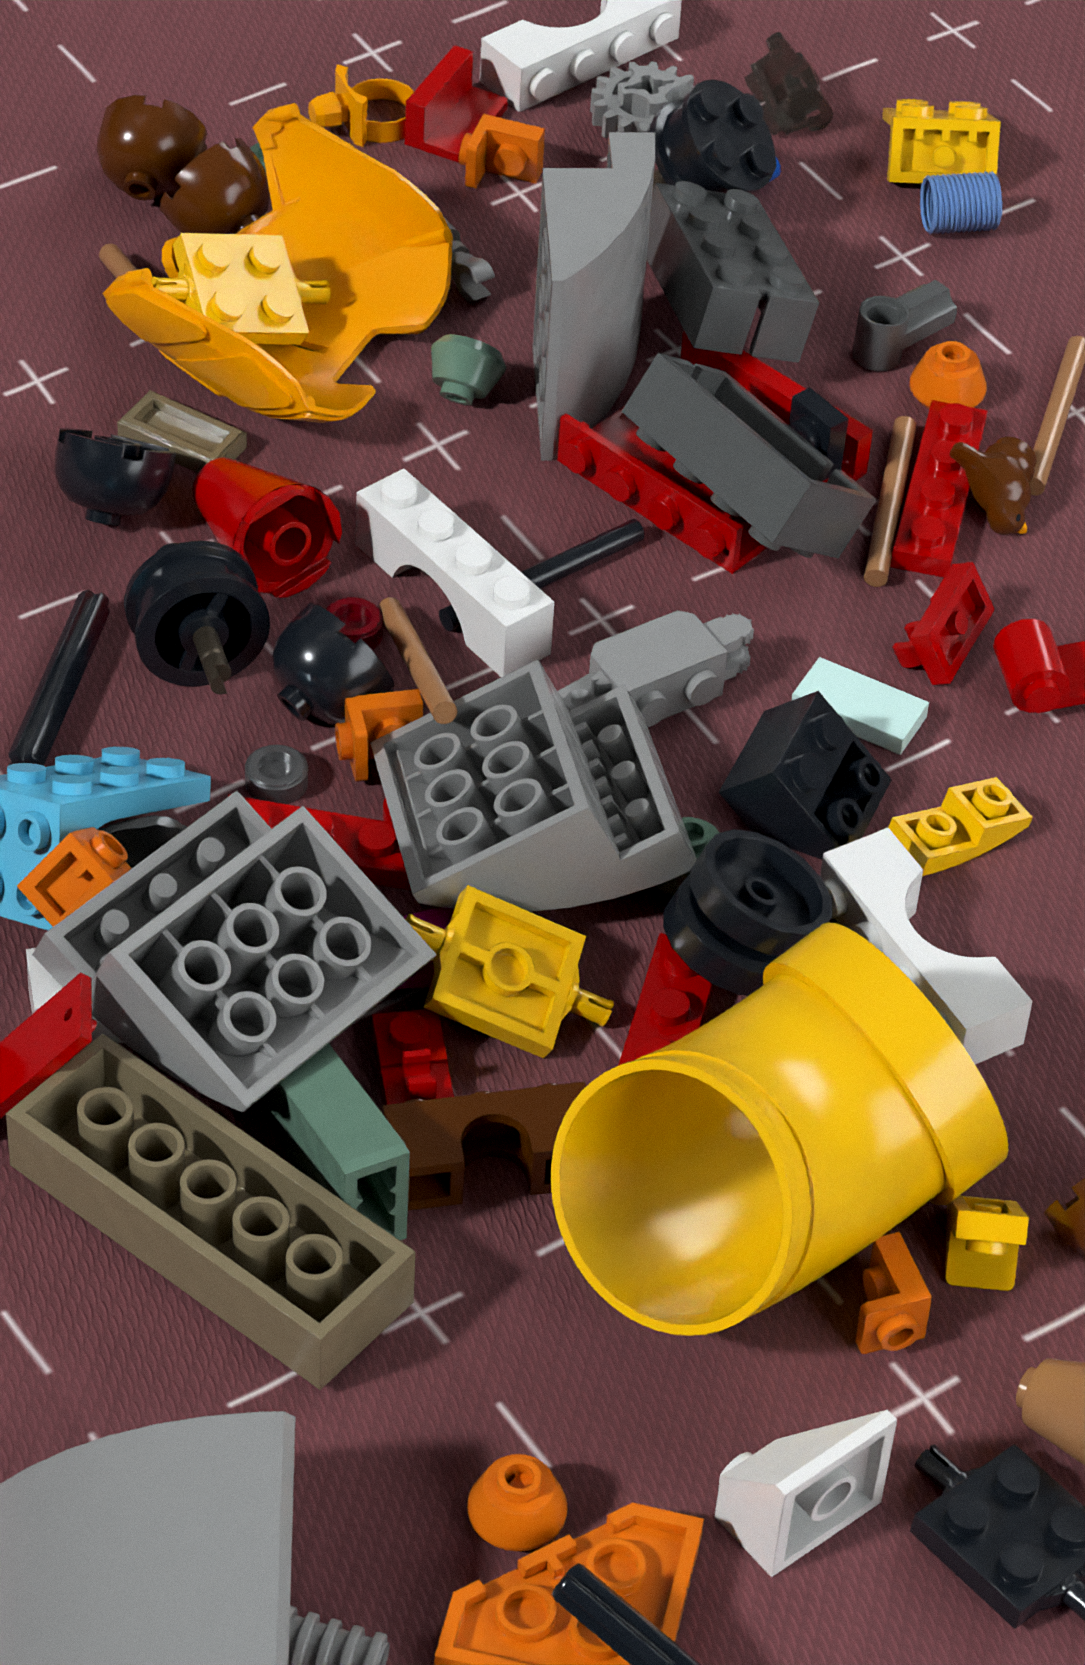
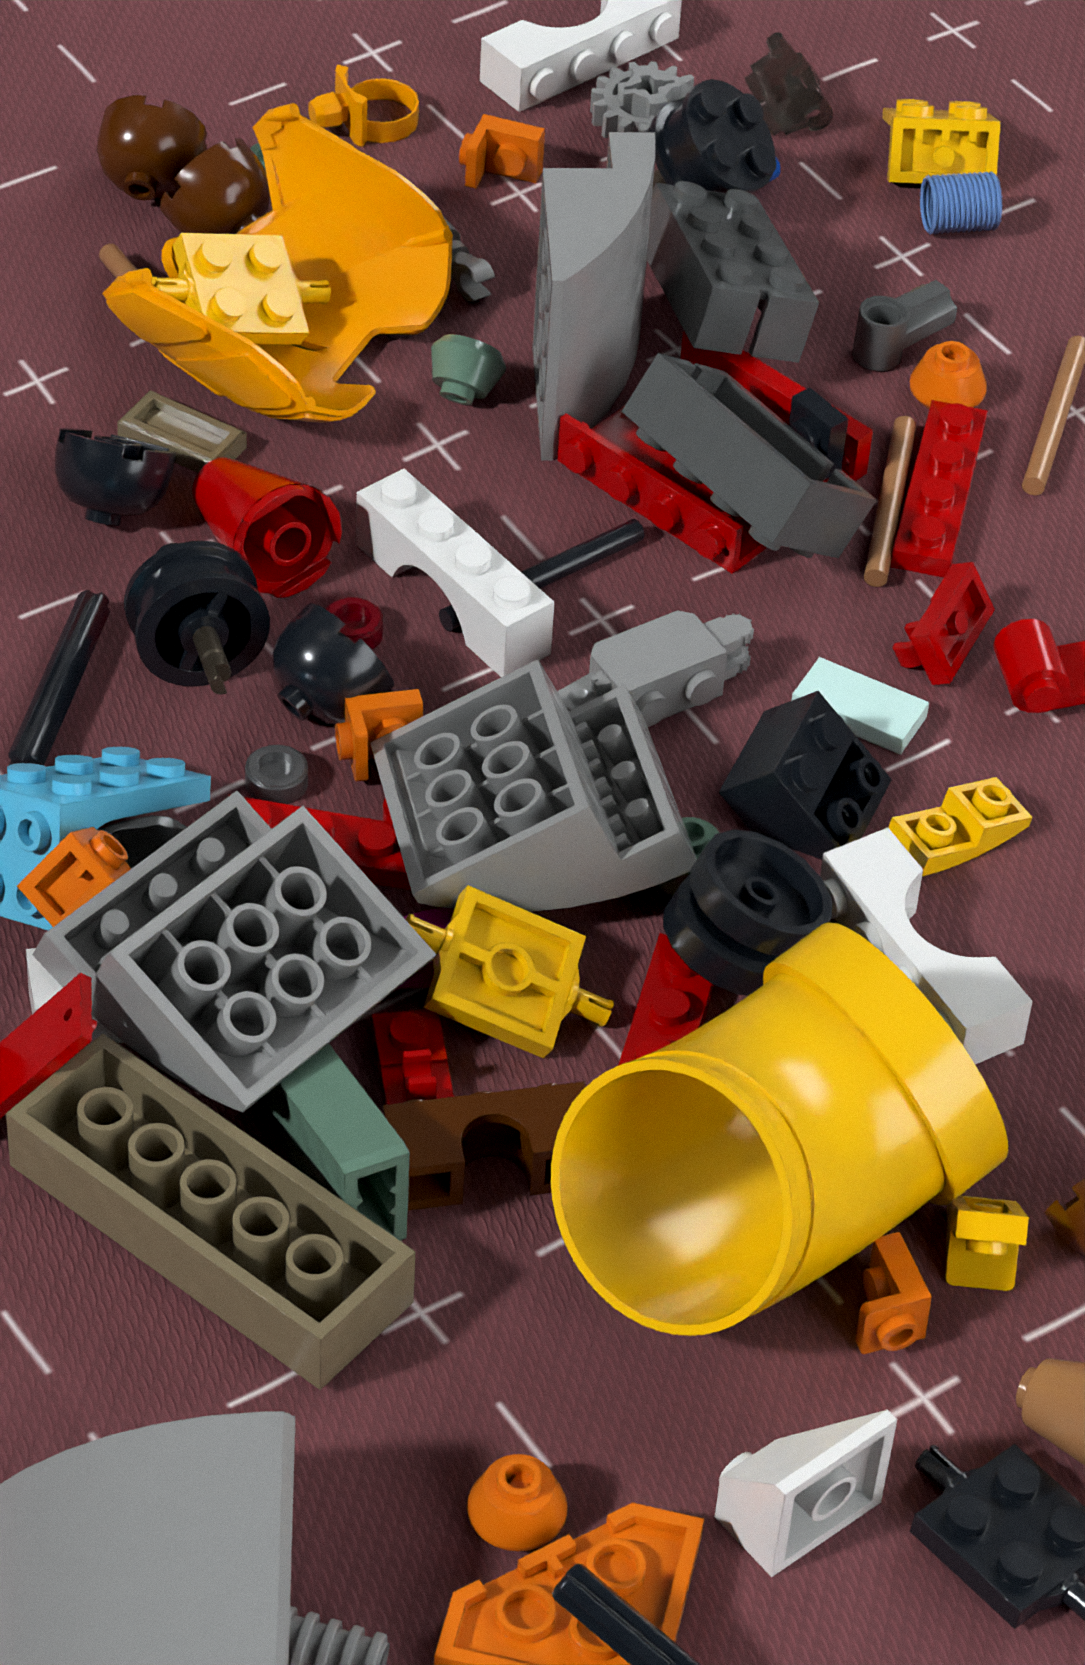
(418, 661): medium nougat bar -> none
(448, 106): red panel -> none
(1000, 480): reddish brown animal -> none

